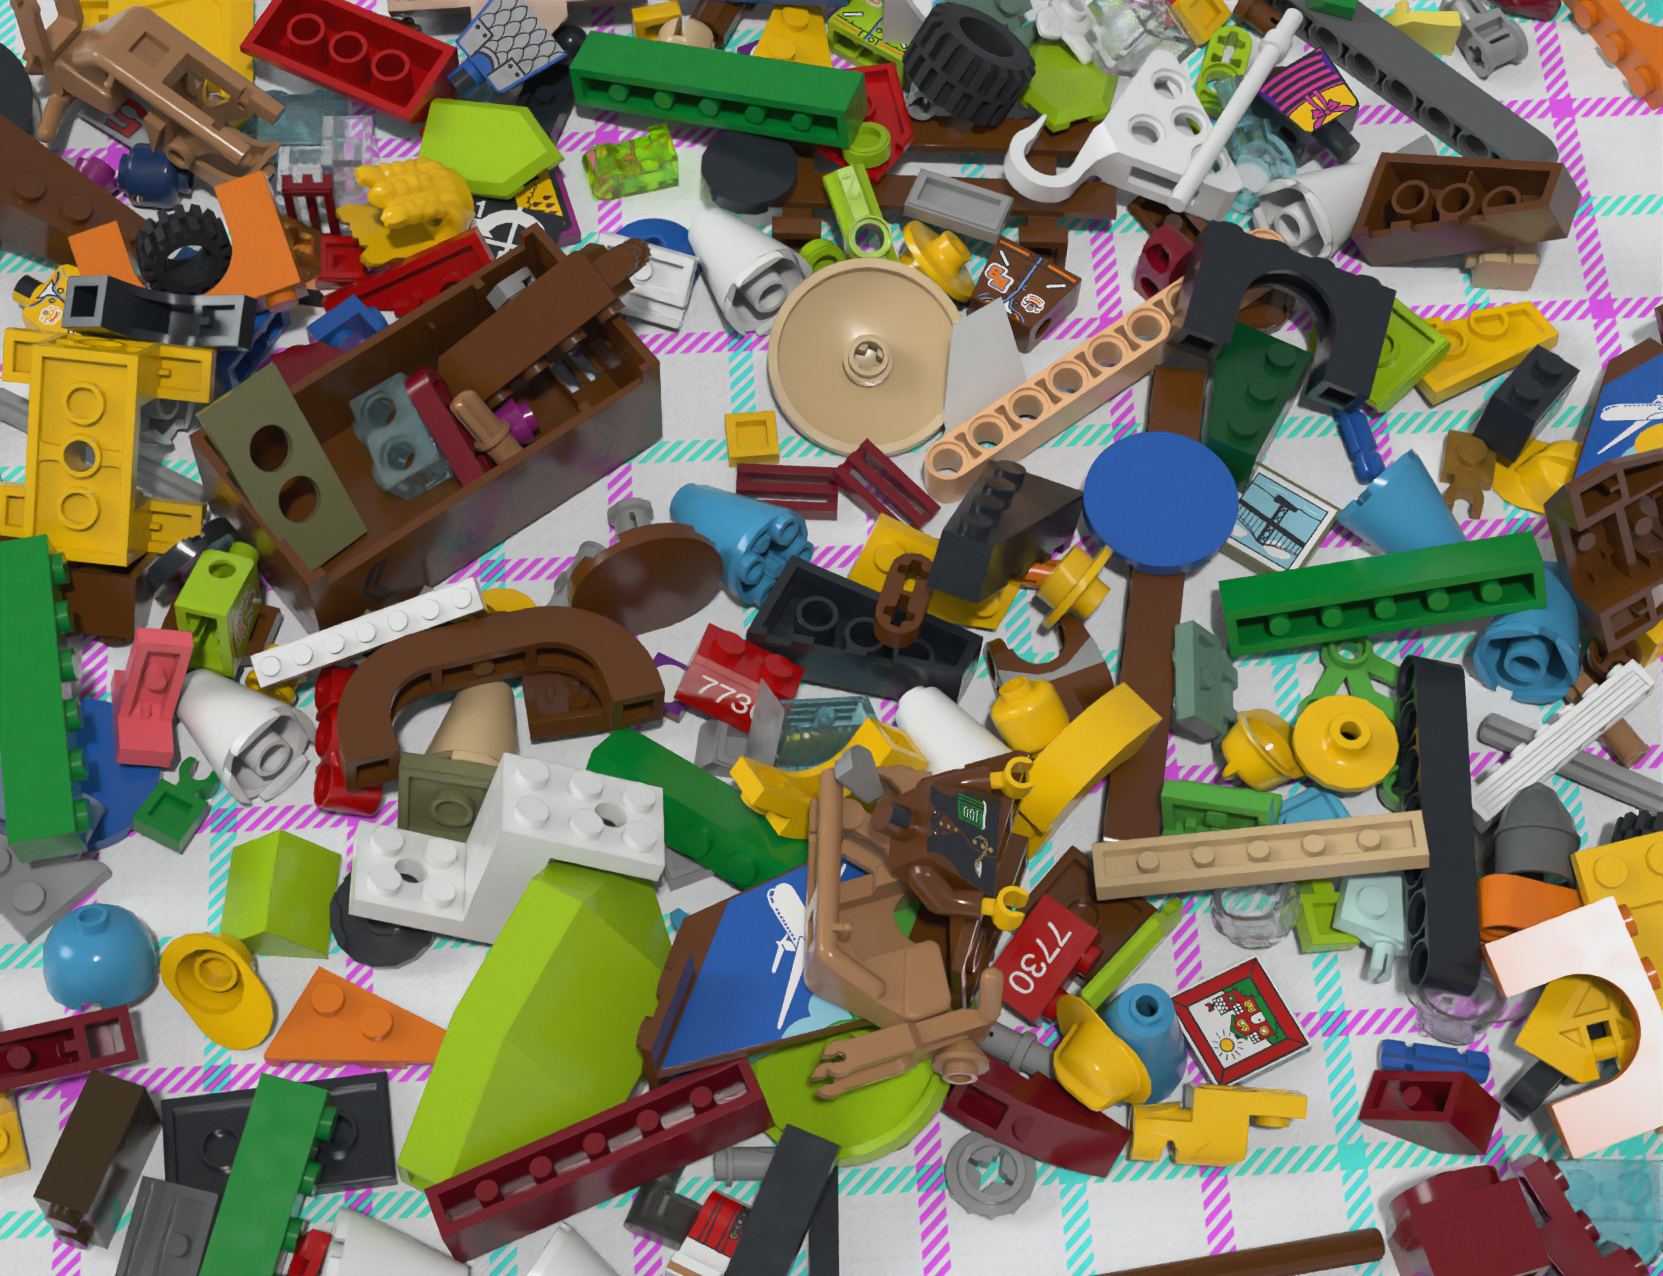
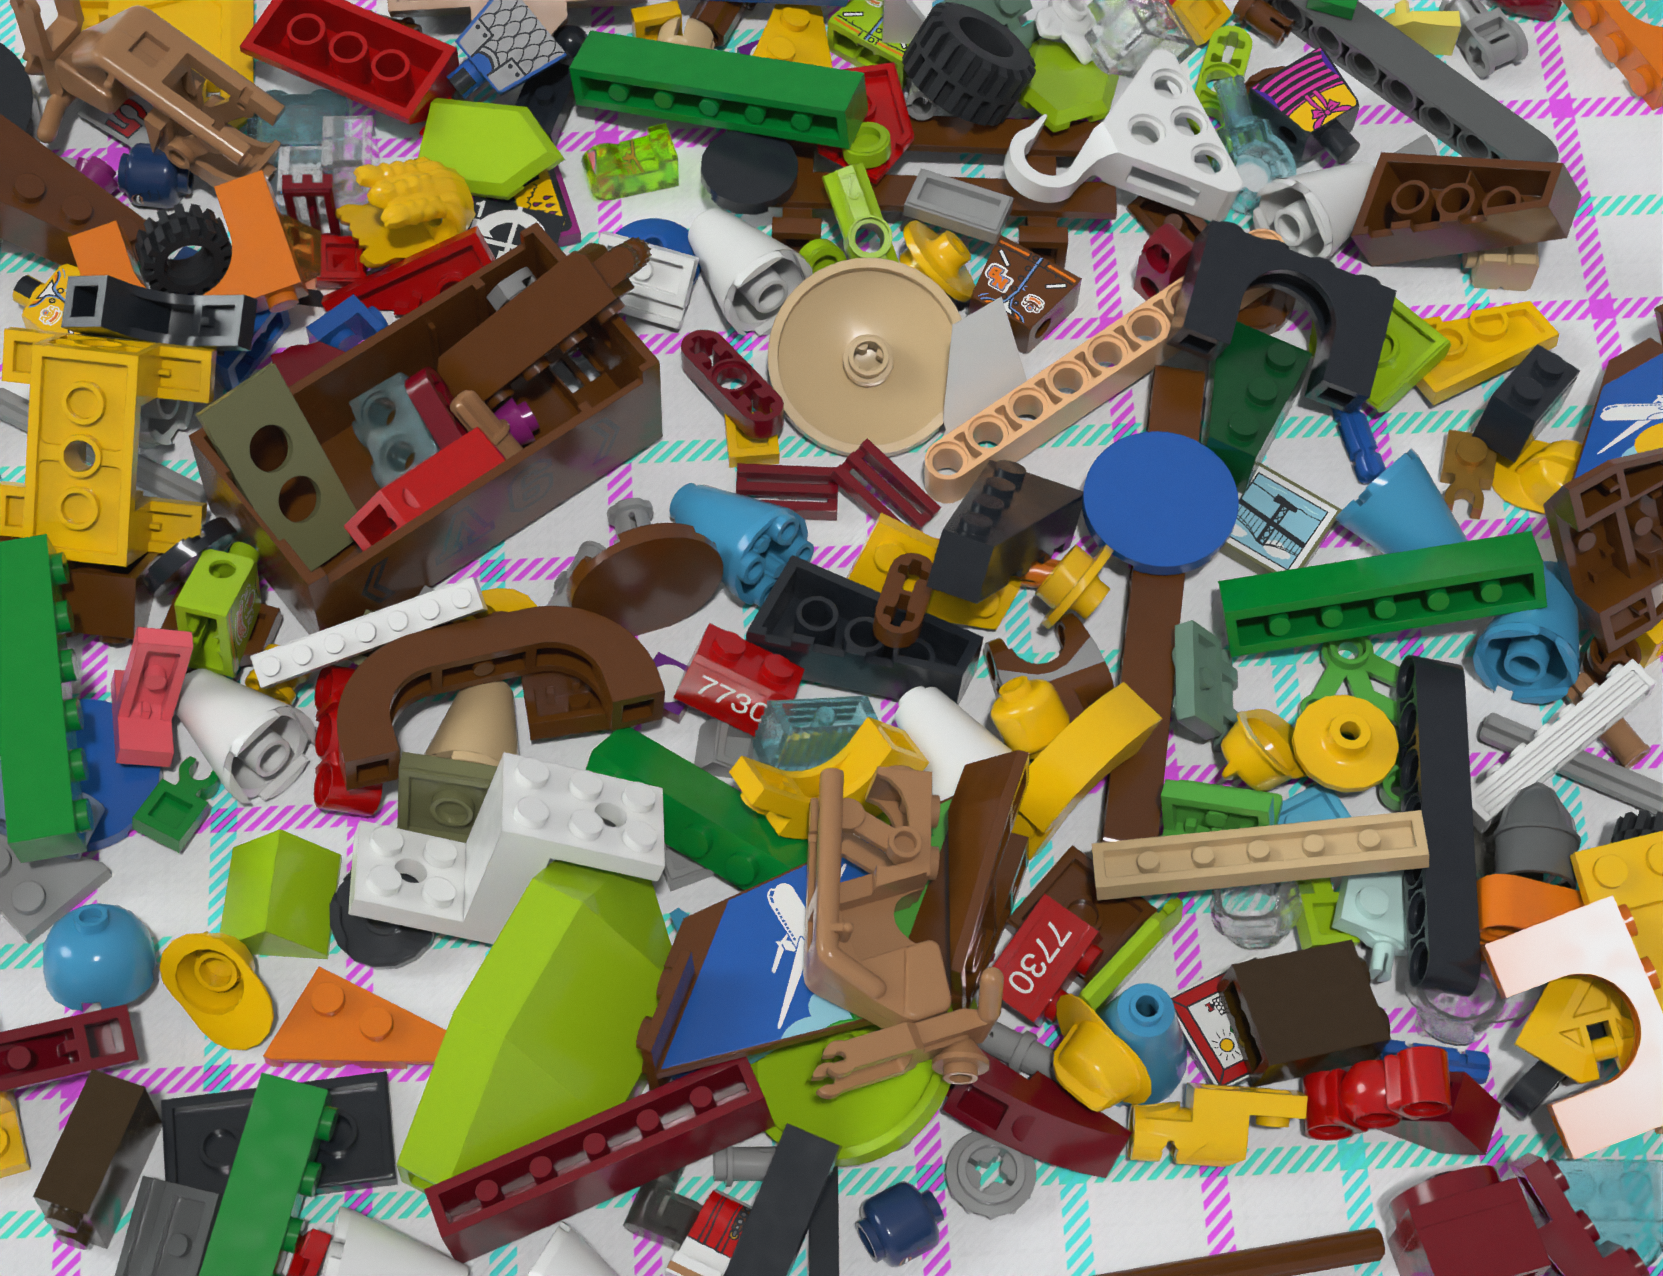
(424, 487): none -> red slope
(733, 402): none -> dark red beam
(765, 726): flat silver sticker -> none
(859, 773): light grey tile -> none
(899, 1224): none -> dark blue head
(949, 841): torso -> none
(1272, 51): white bar -> none
(1303, 1012): none -> dark brown brick
(1377, 1093): none -> red piece

